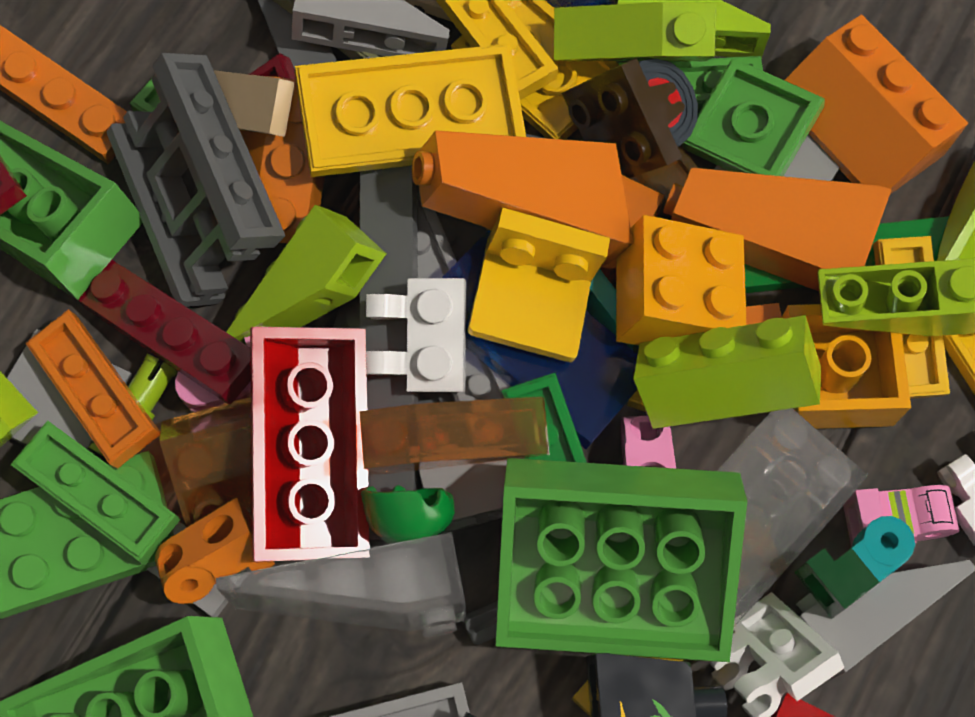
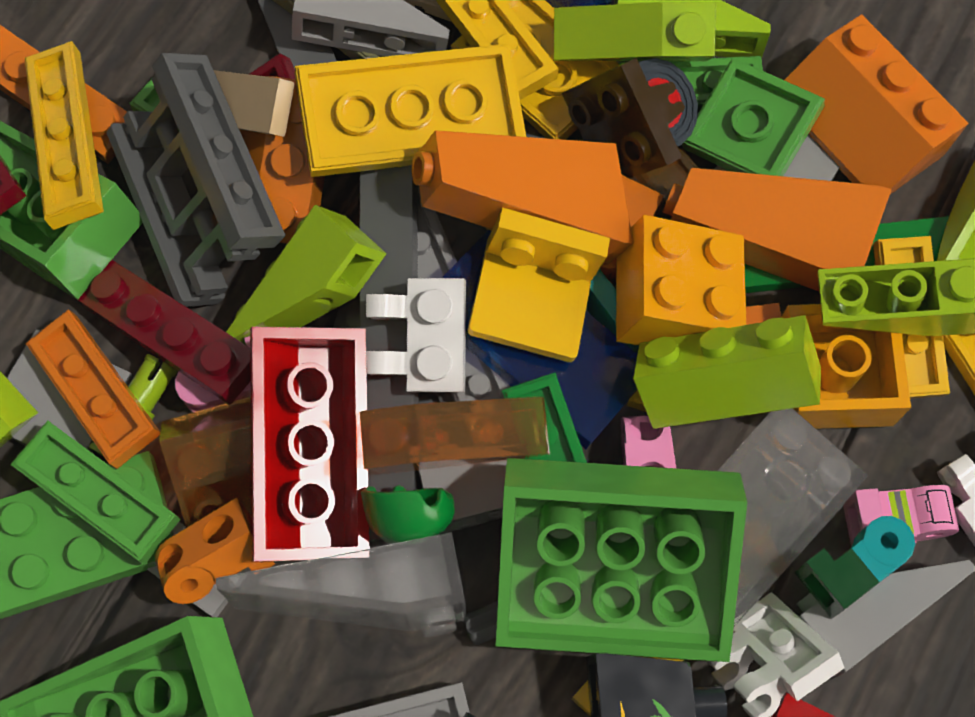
(63, 136): none -> yellow tile

